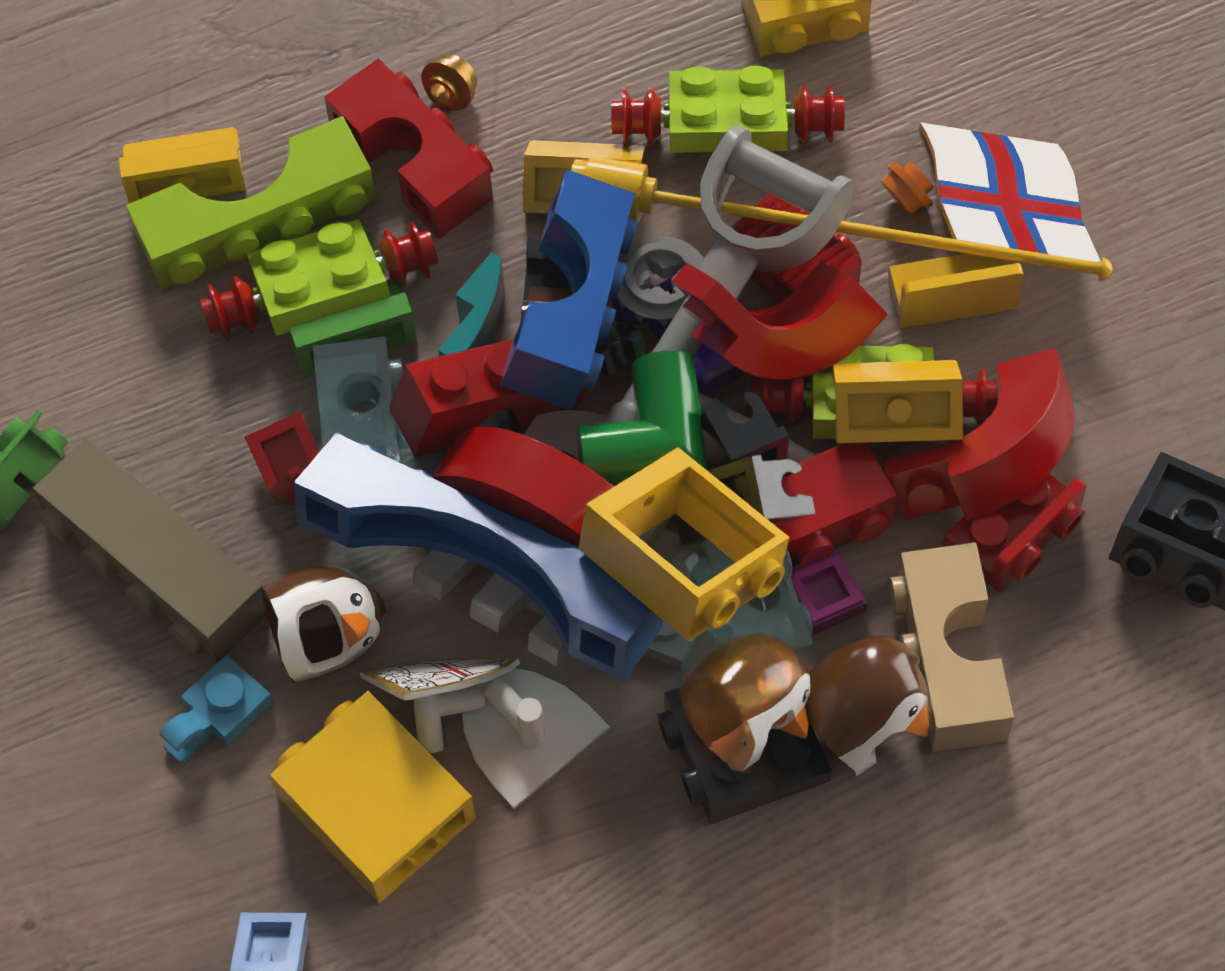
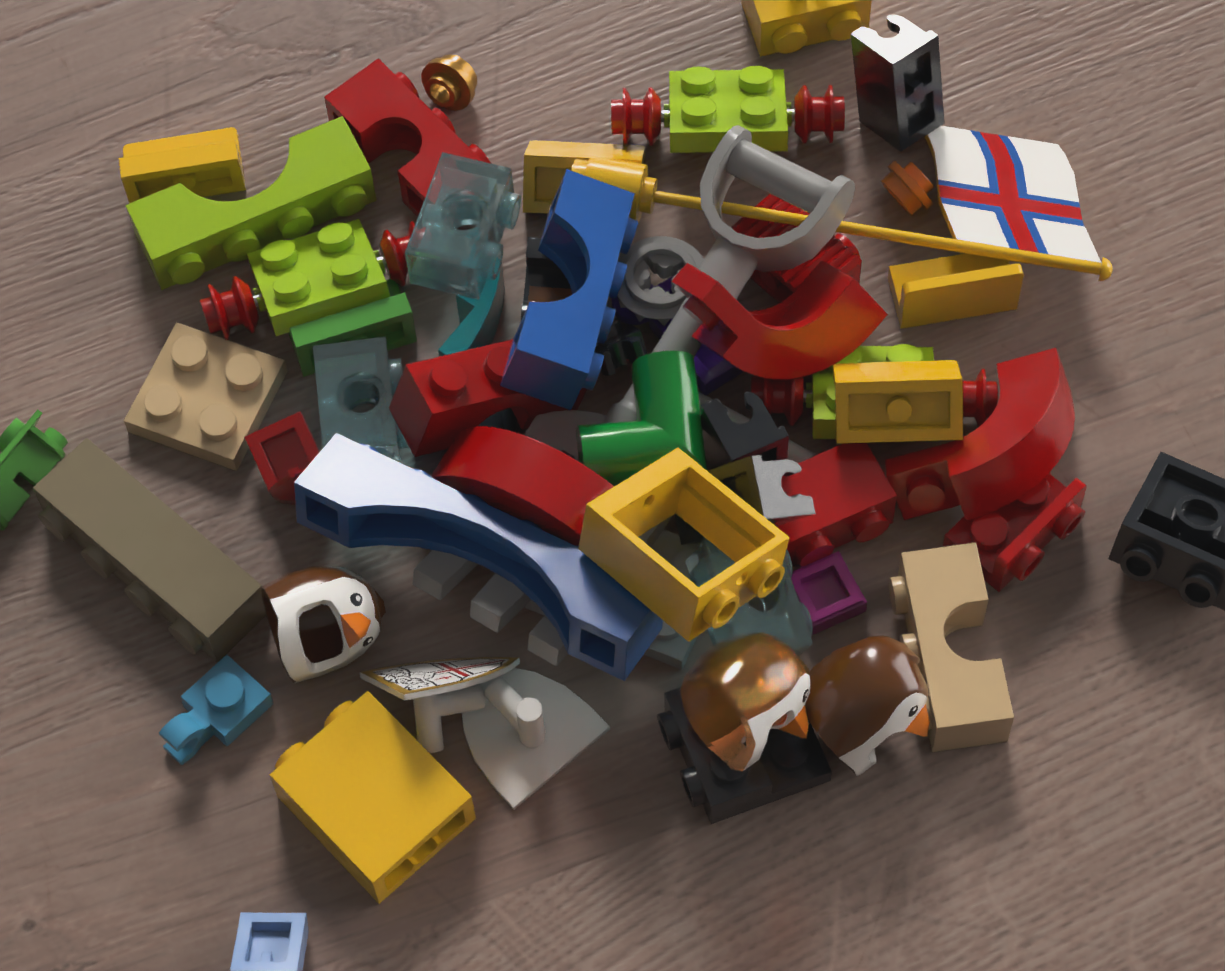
(205, 396): none -> tan plate
(461, 195): none -> clear light blue brick
(898, 82): none -> black hinge

